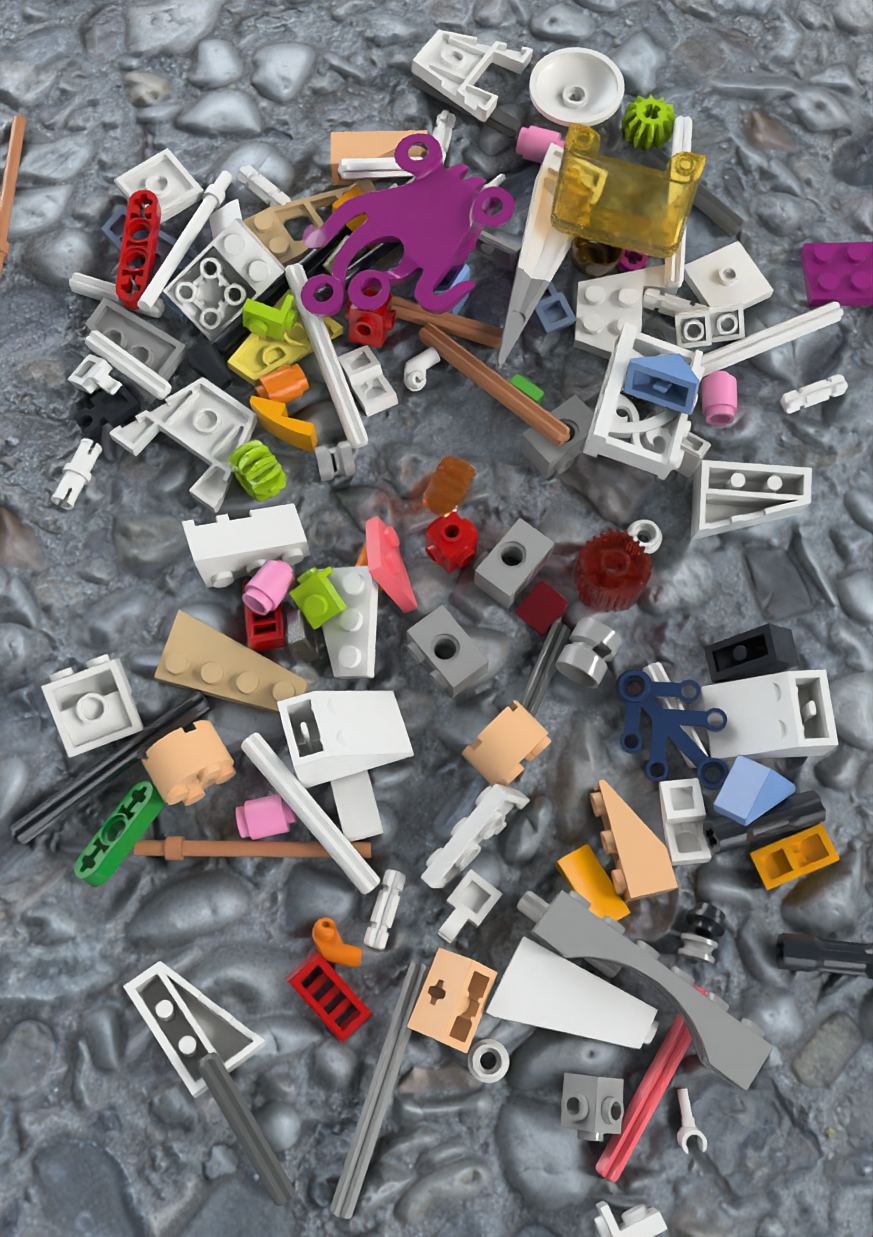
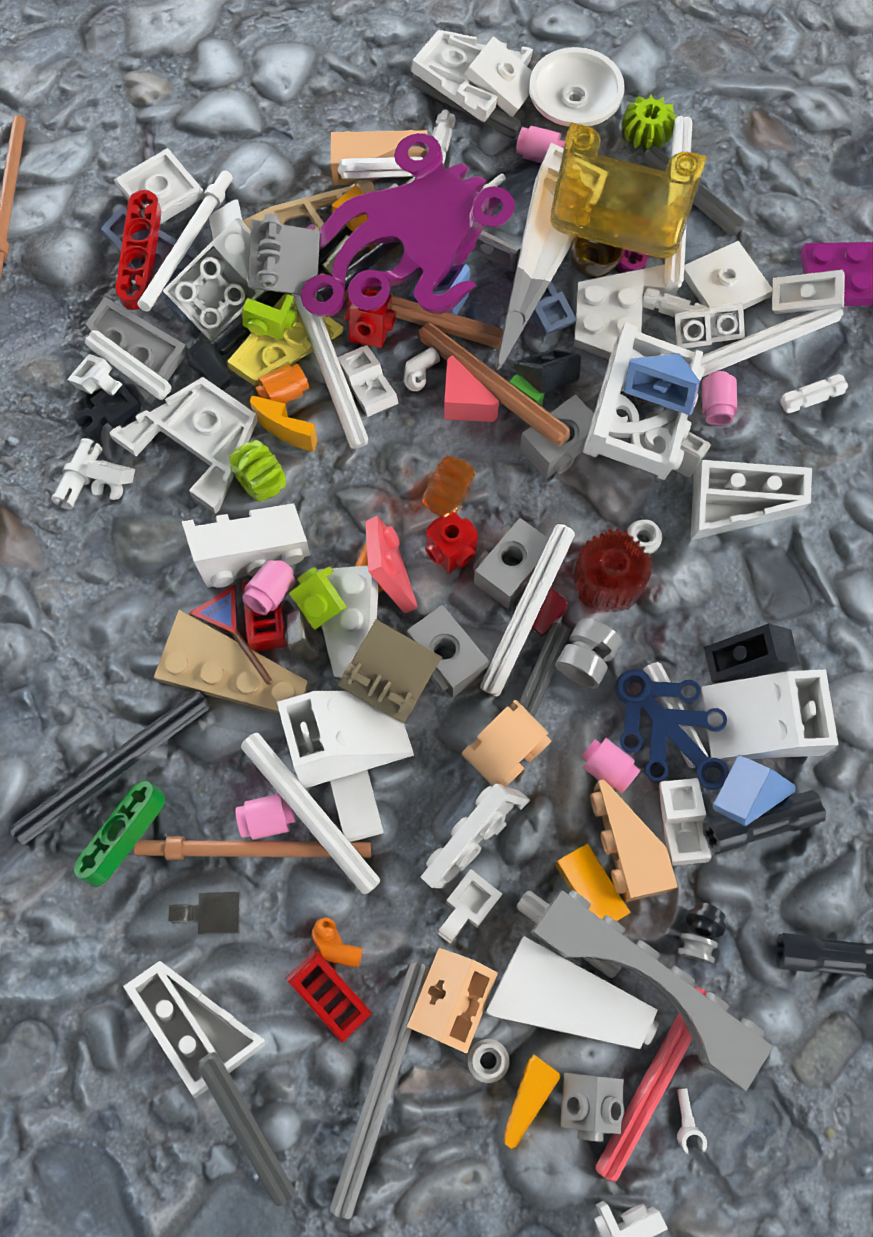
(92, 705): white plate -> none
(99, 289): white axle -> none
(109, 474): none -> white tile
(188, 763): light nougat brick -> none
(215, 914): none -> clear smoke plate
(222, 613): none -> piece
(261, 186): white axle -> none
(282, 256): none -> light grey hinge
(343, 460): light grey wheel -> none
(385, 909): white axle -> none
(389, 671): none -> dark tan hinge
(466, 397): none -> coral slope
(501, 74): none -> white plate
(527, 610): none -> white axle
(533, 1091): none -> light orange slope
(550, 369): none -> black slope
(610, 764): none -> bright pink brick
(794, 856): light orange slope -> none
(808, 292): none -> white plate

